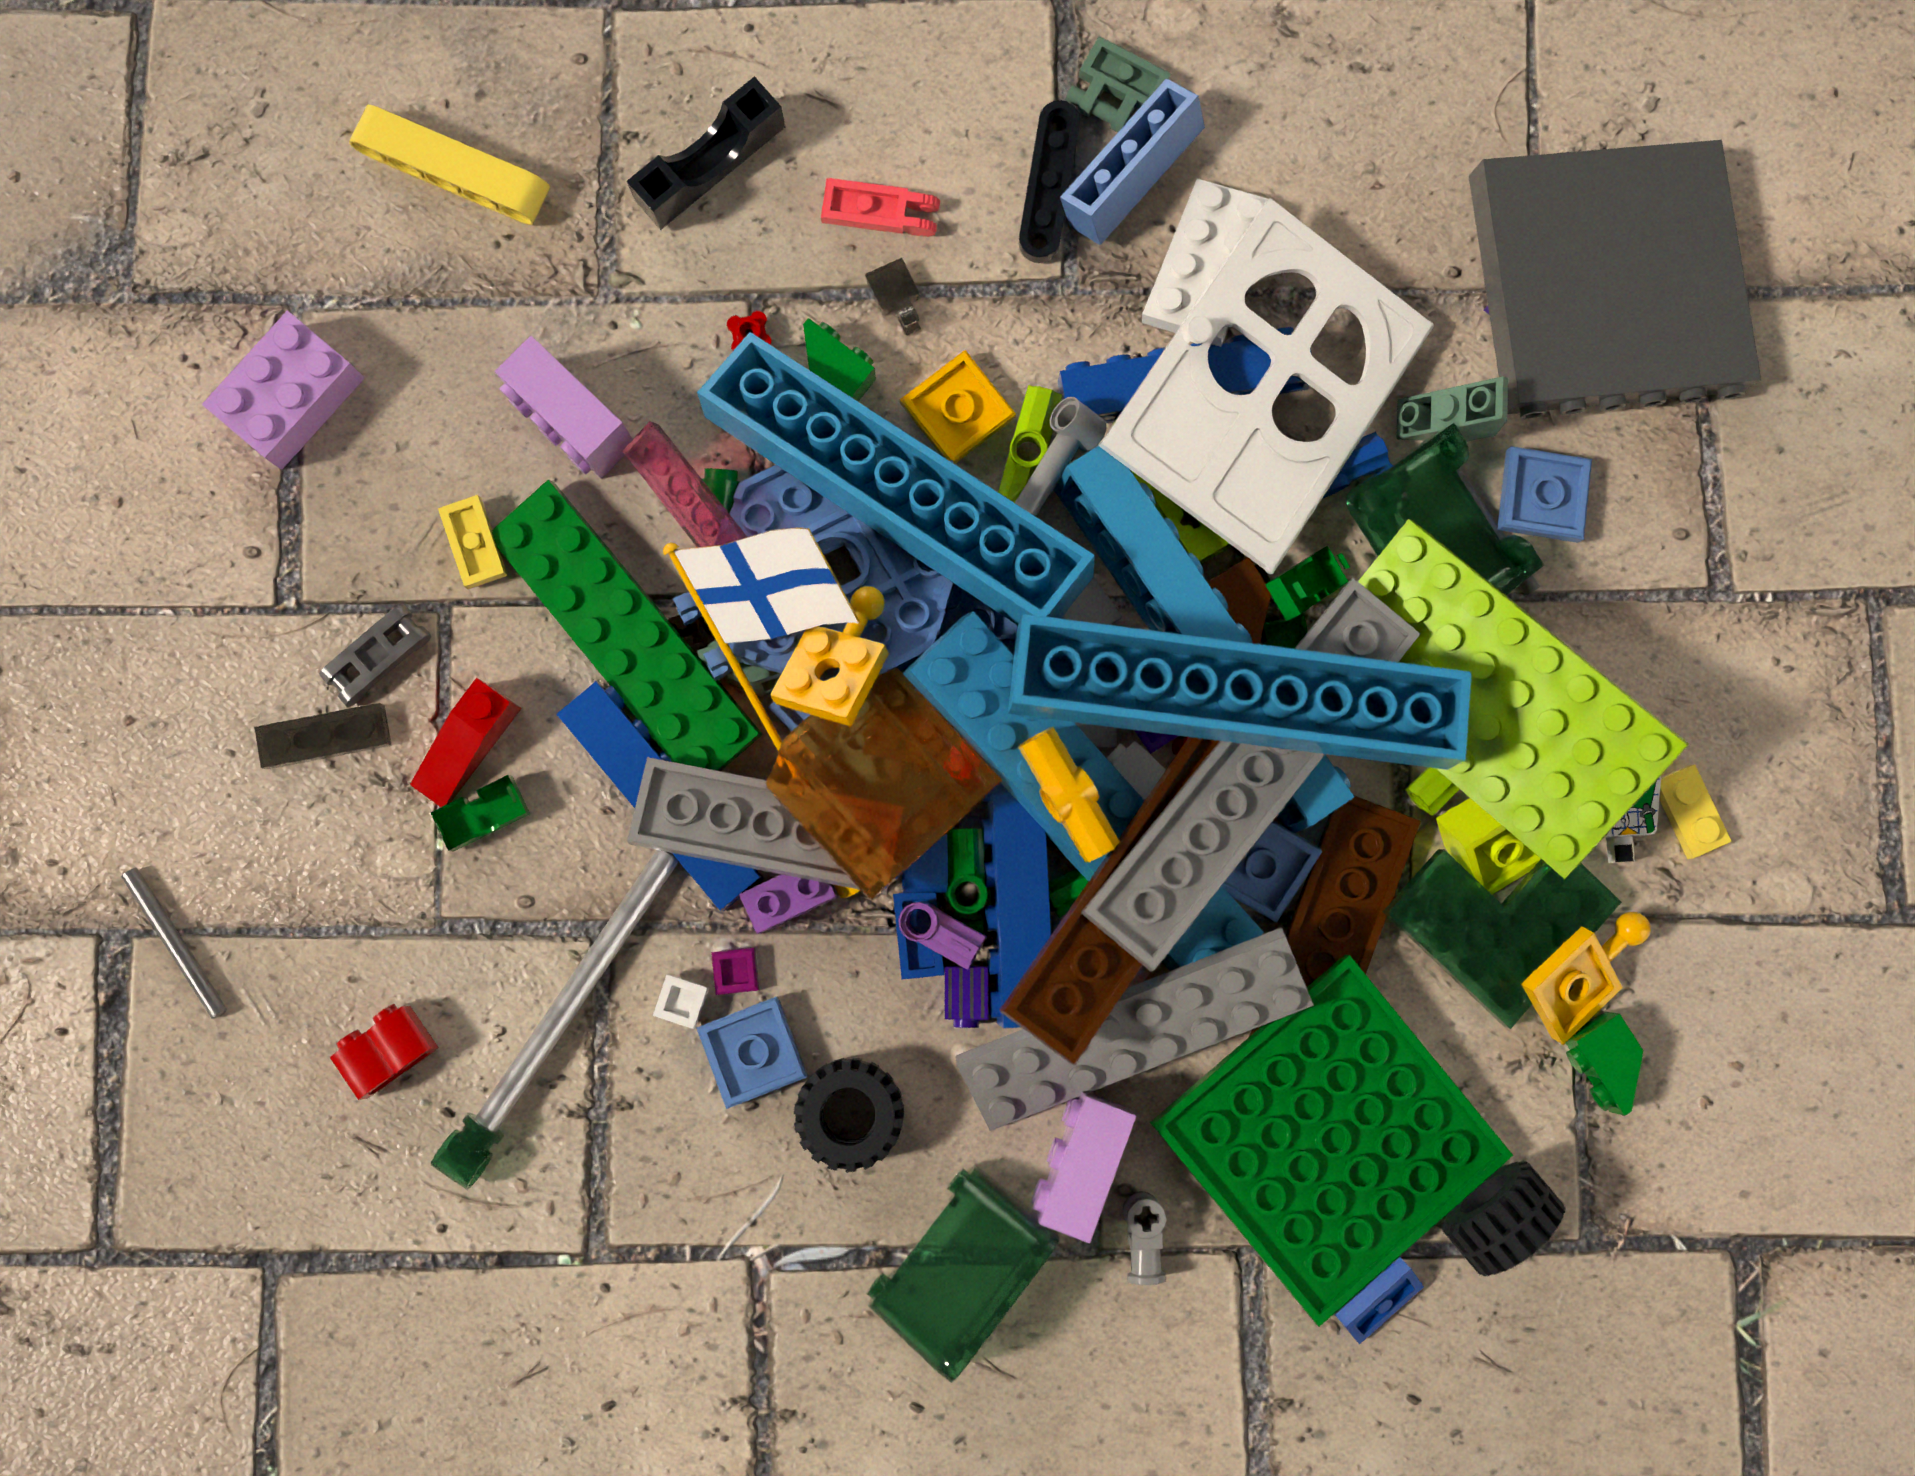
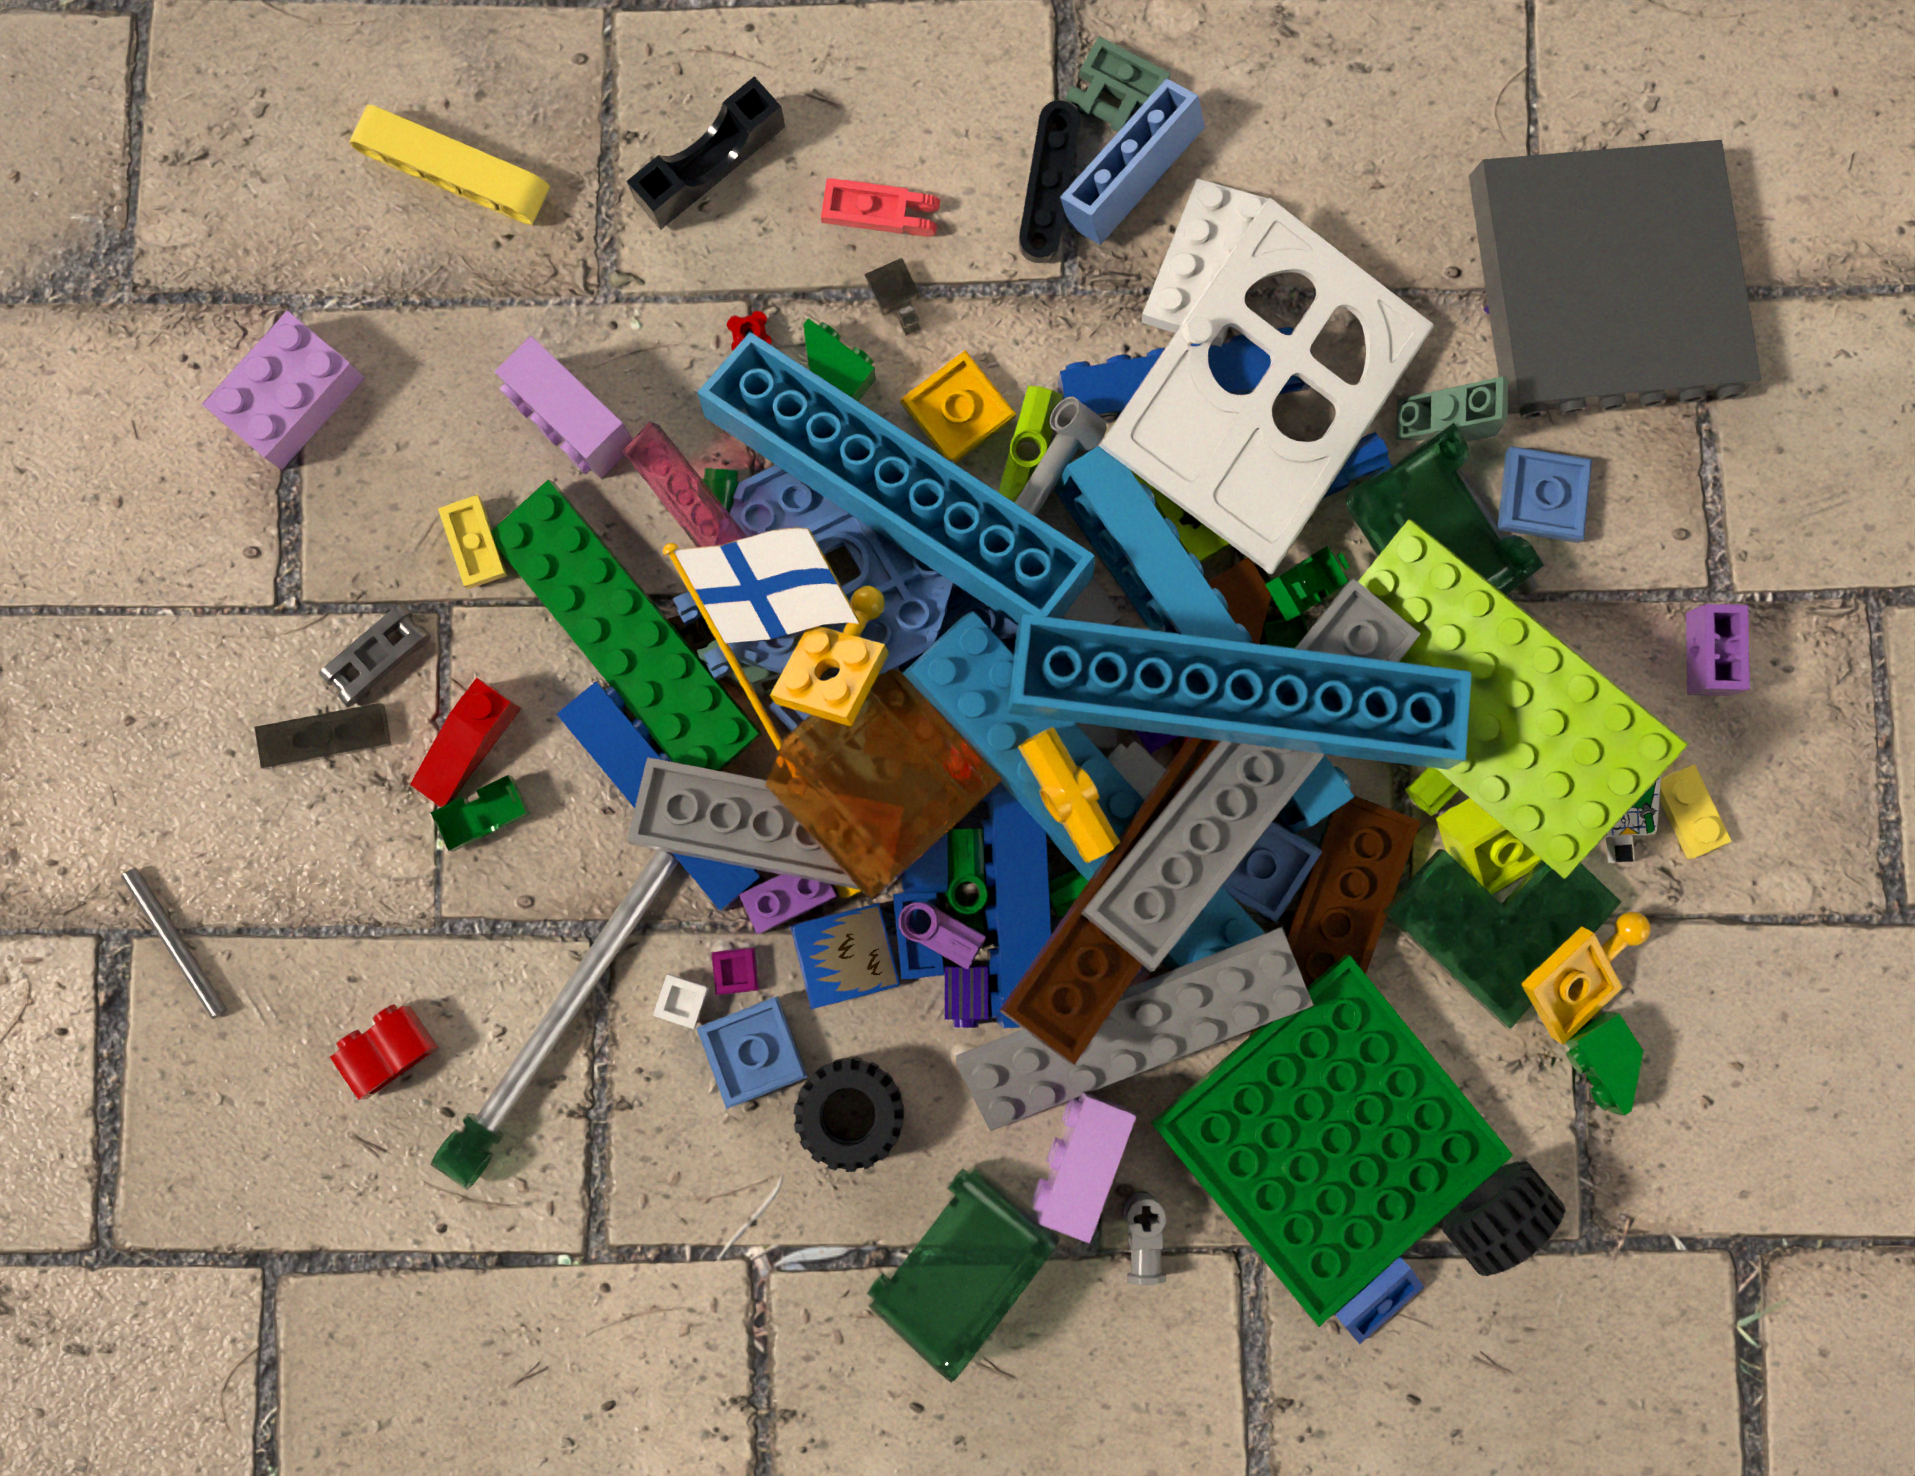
(844, 956): none -> slope
(1717, 650): none -> medium lavender brick

